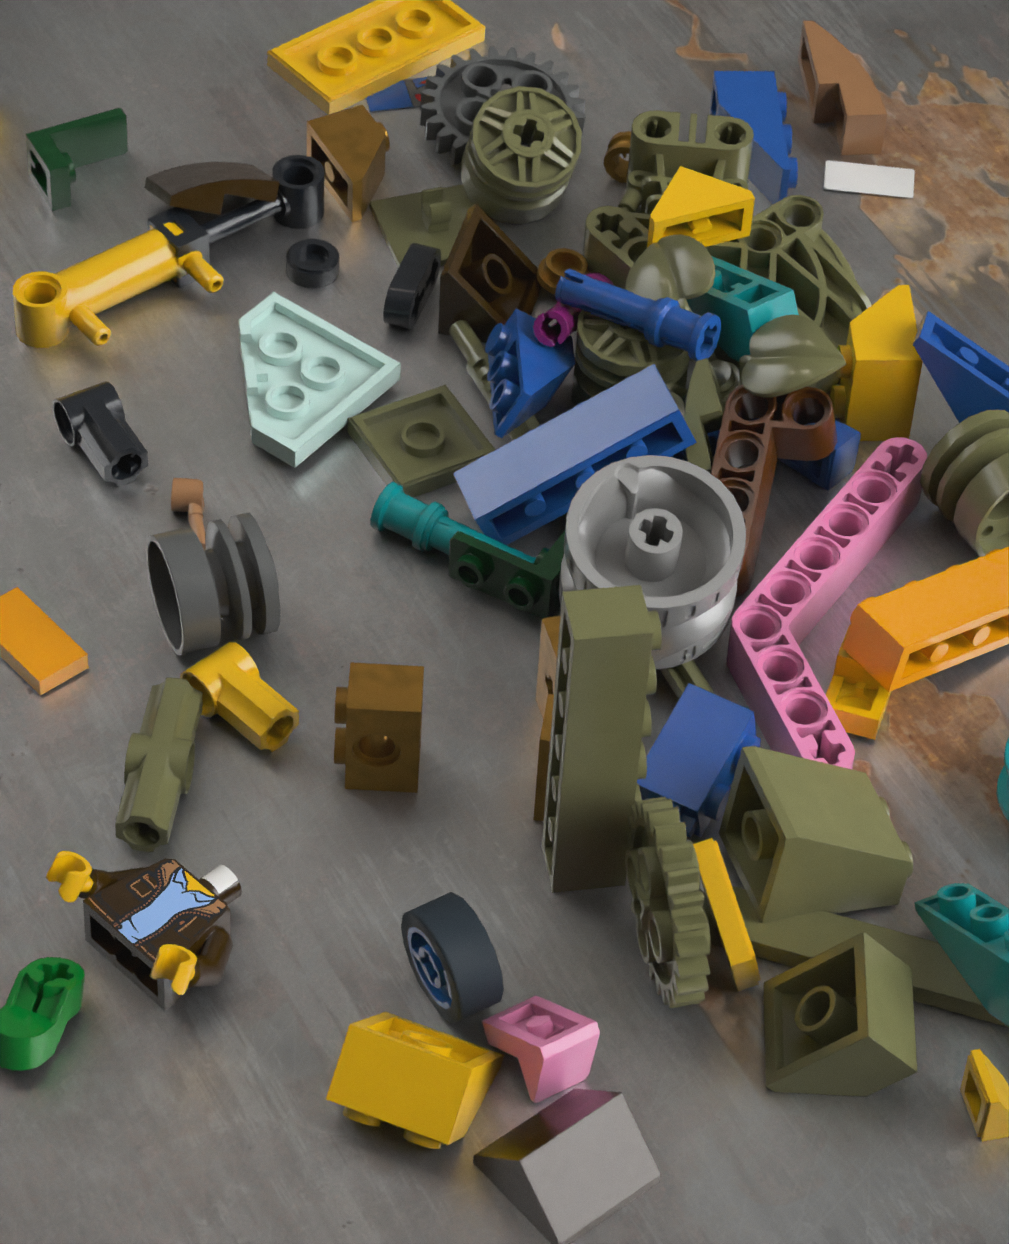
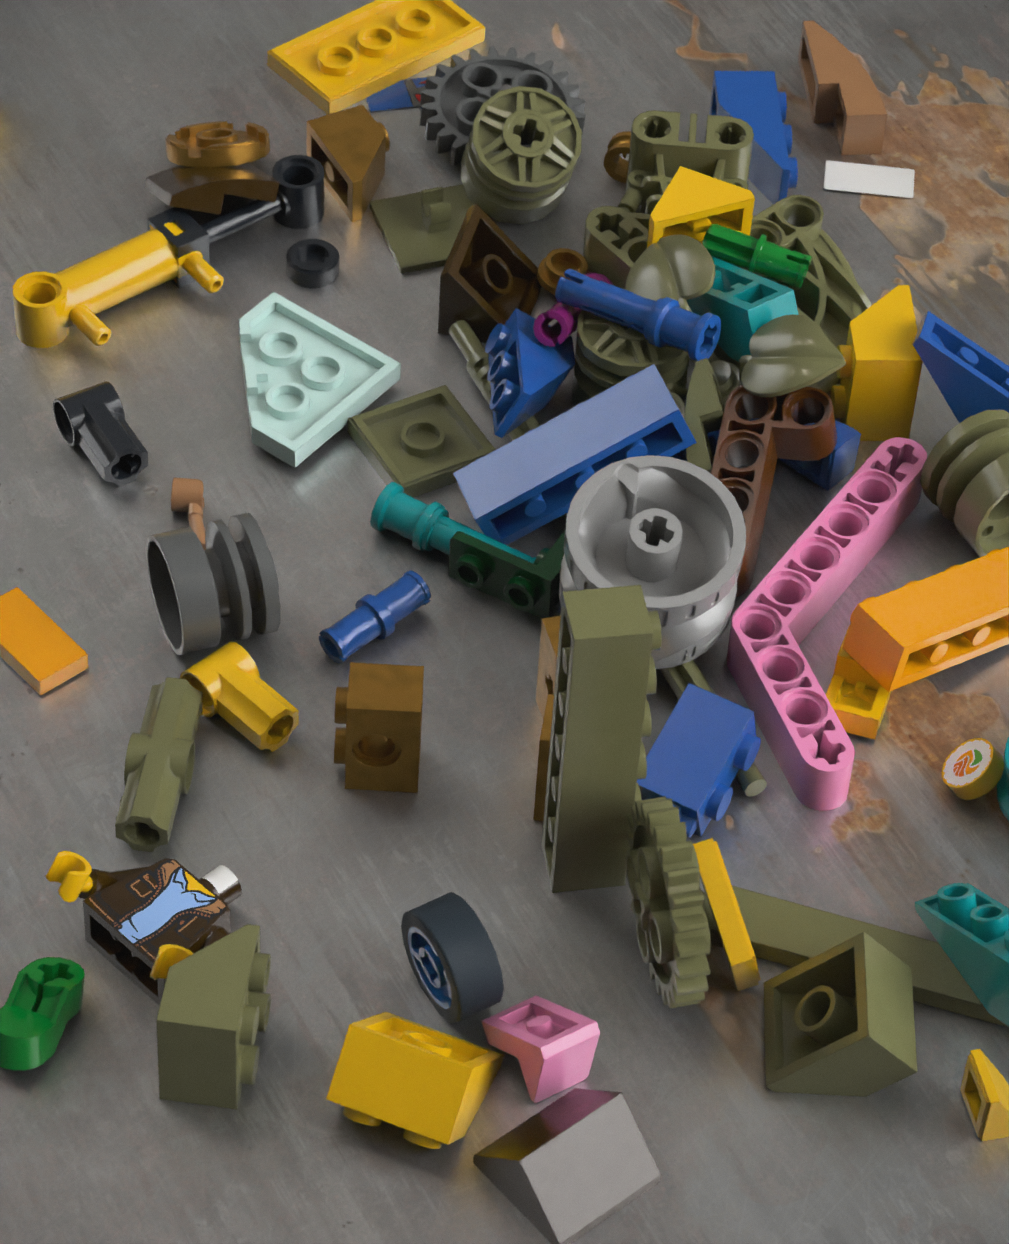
(61, 148): dark green bracket -> none
(211, 1021): none -> olive slope
(217, 145): none -> pearl gold tile
(374, 617): none -> blue pin
(412, 286): black beam -> none
(757, 255): none -> green axle
(811, 837): olive slope -> none
(973, 768): none -> tile

